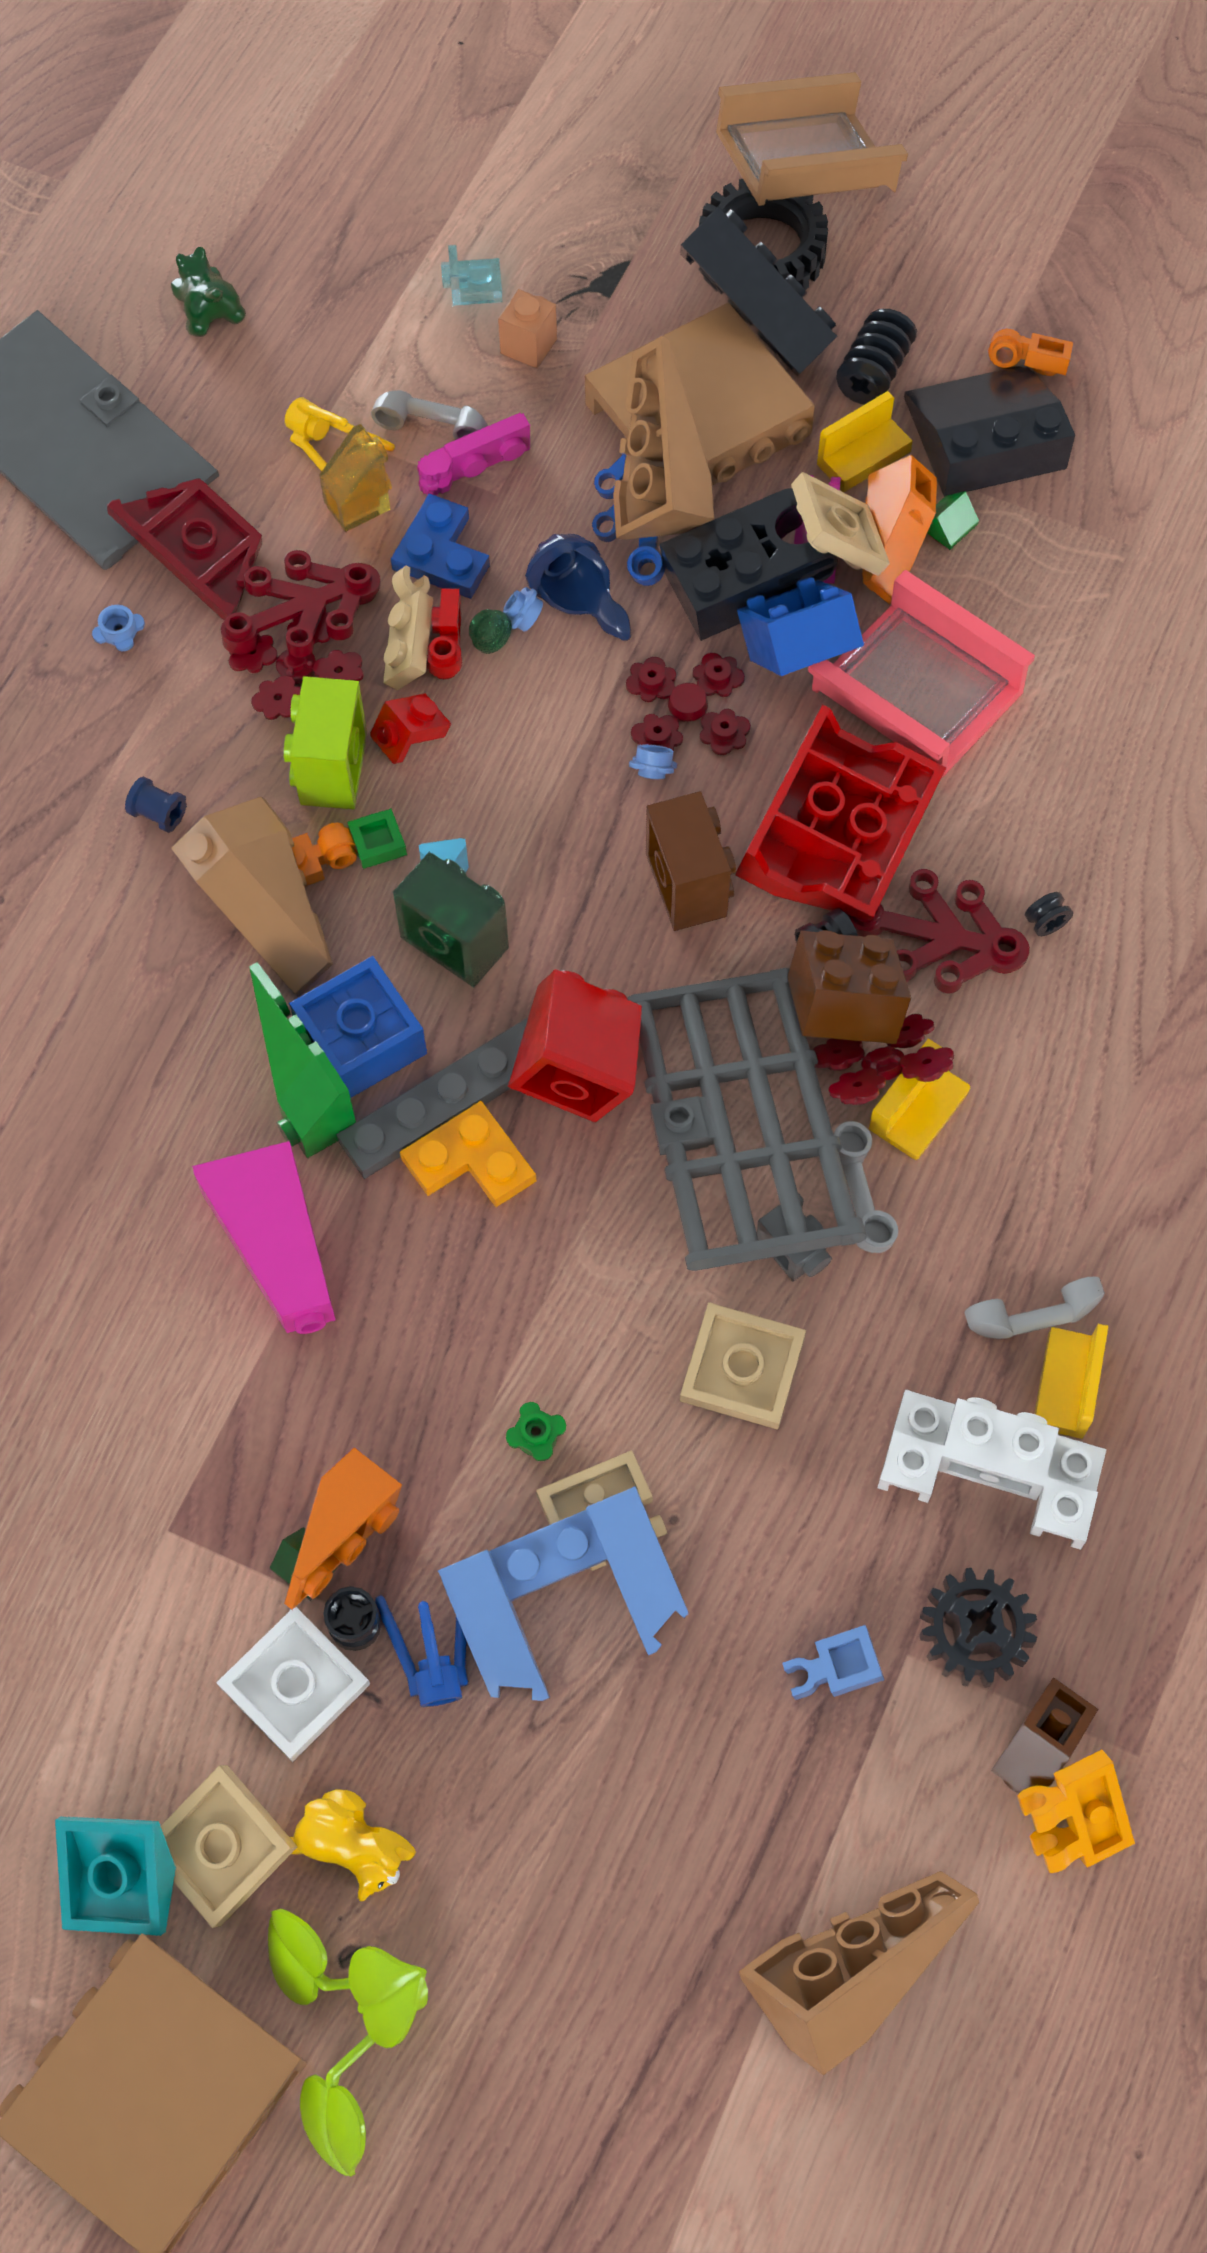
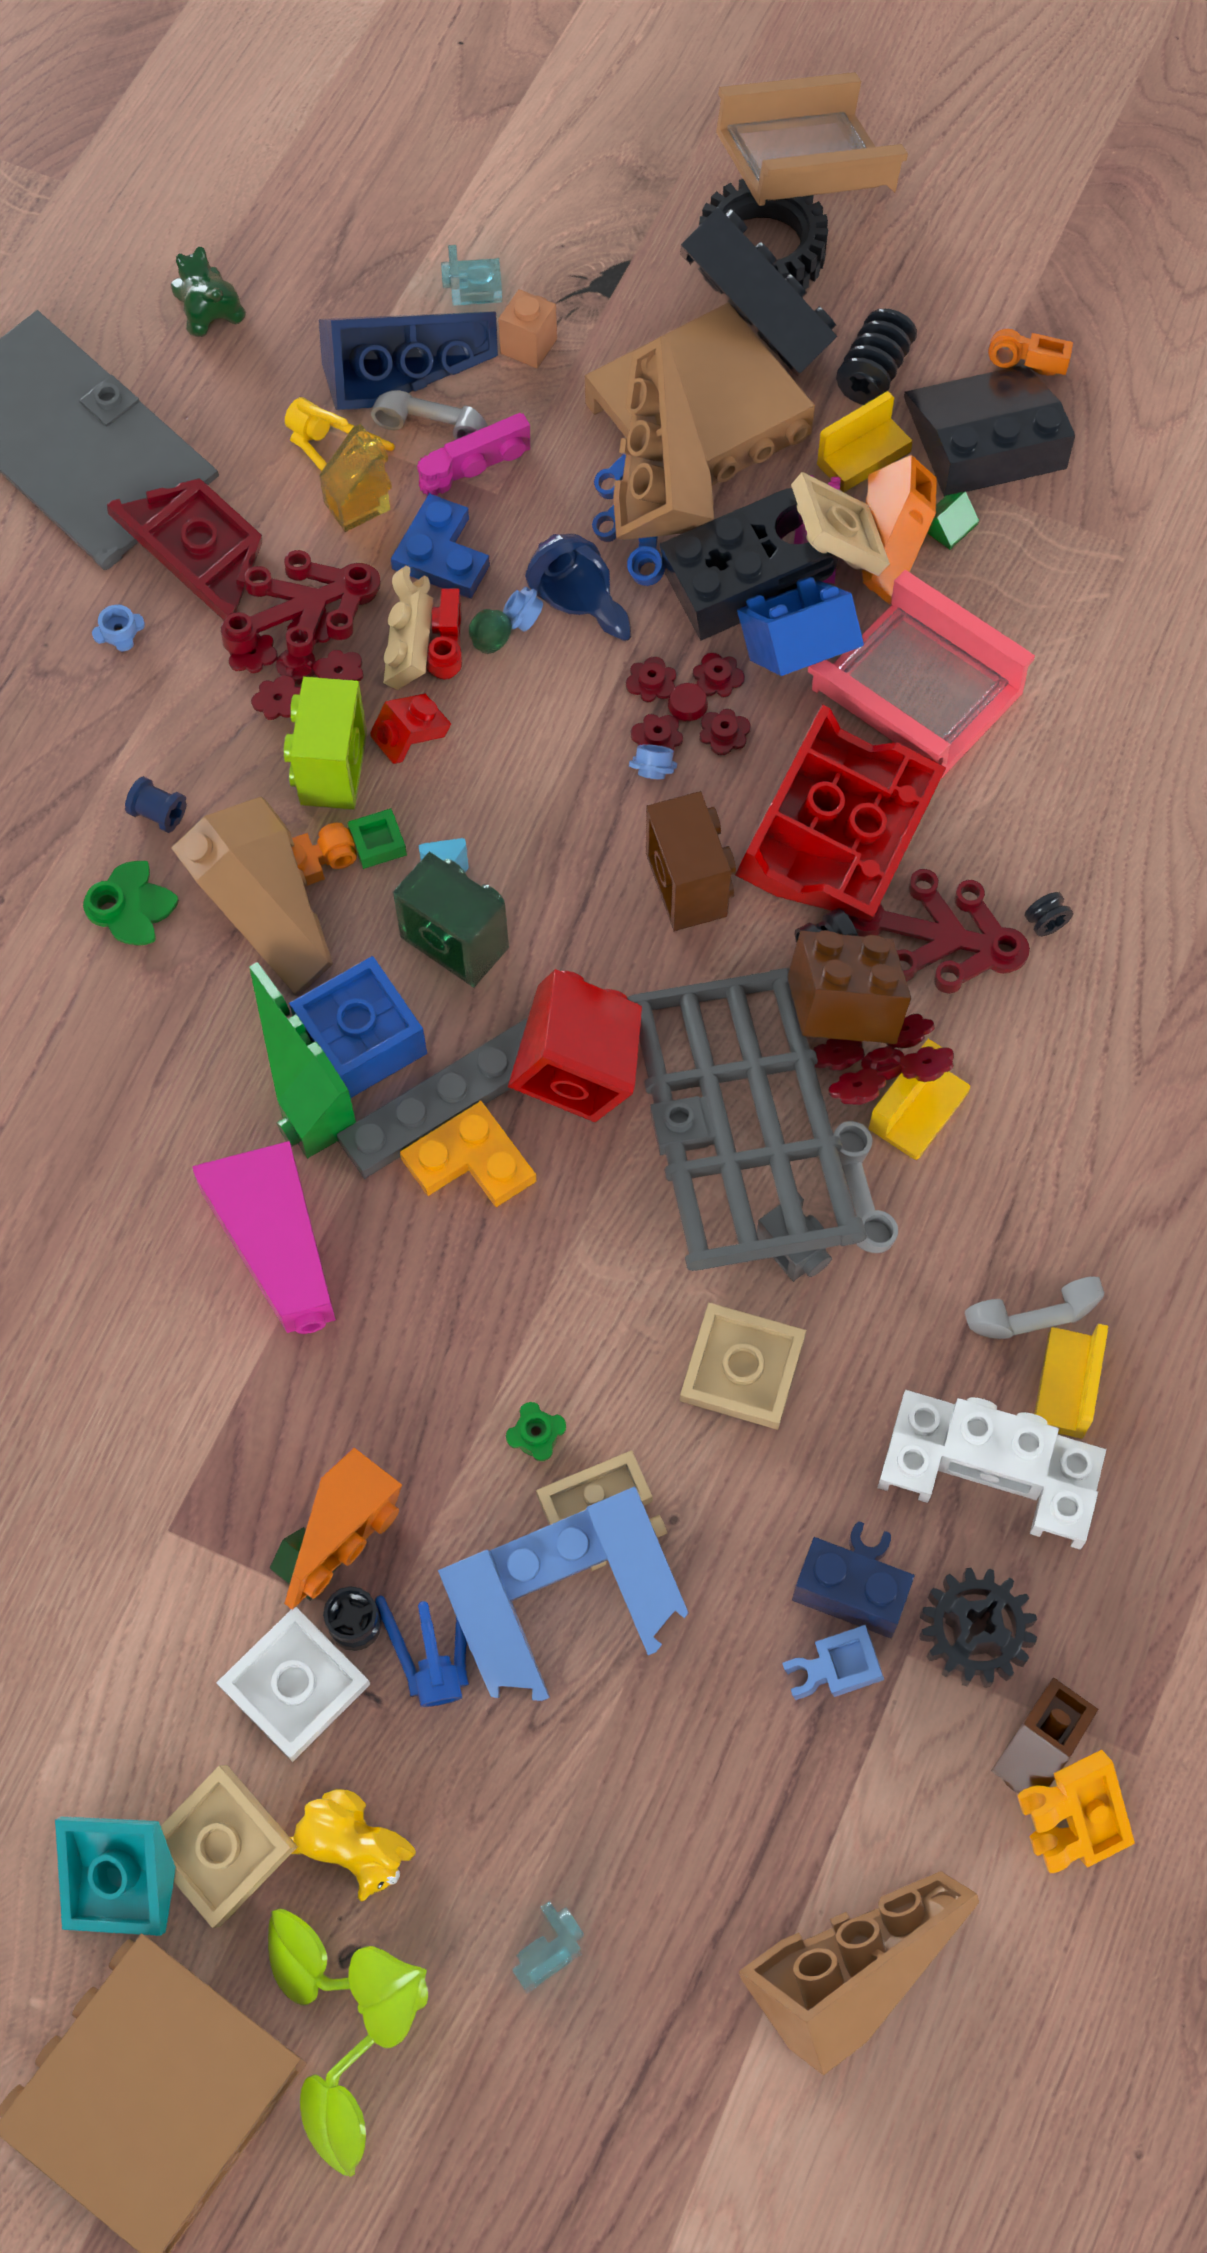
(135, 901): none -> green plate
(400, 352): none -> dark blue wedge
(544, 1959): none -> clear light blue bracket
(854, 1583): none -> dark blue brick

